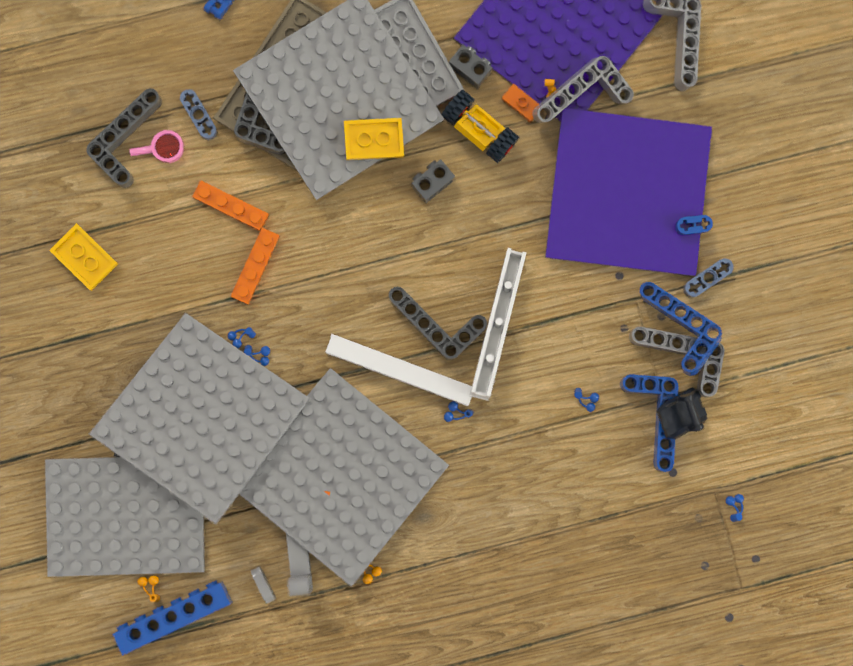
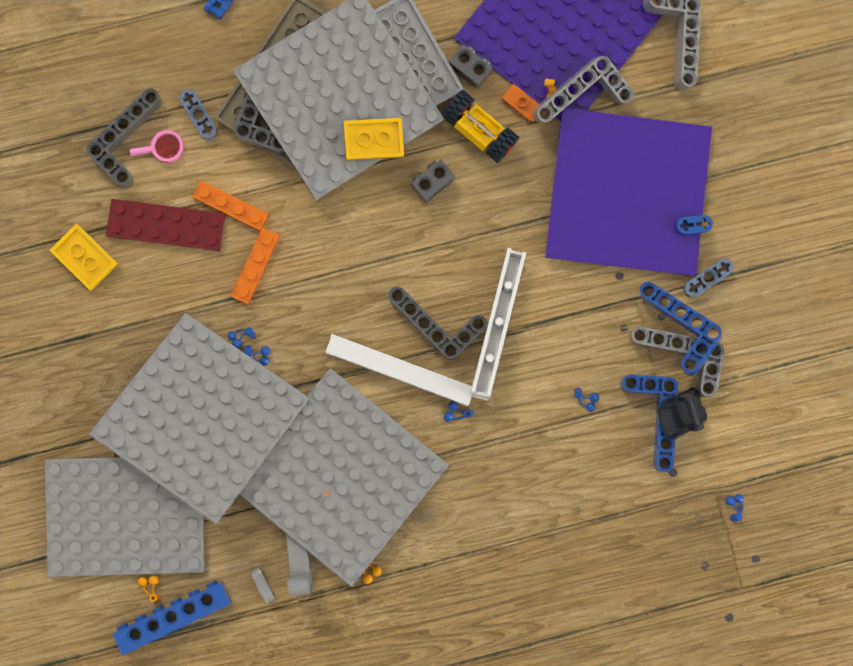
(165, 225): none -> dark red plate

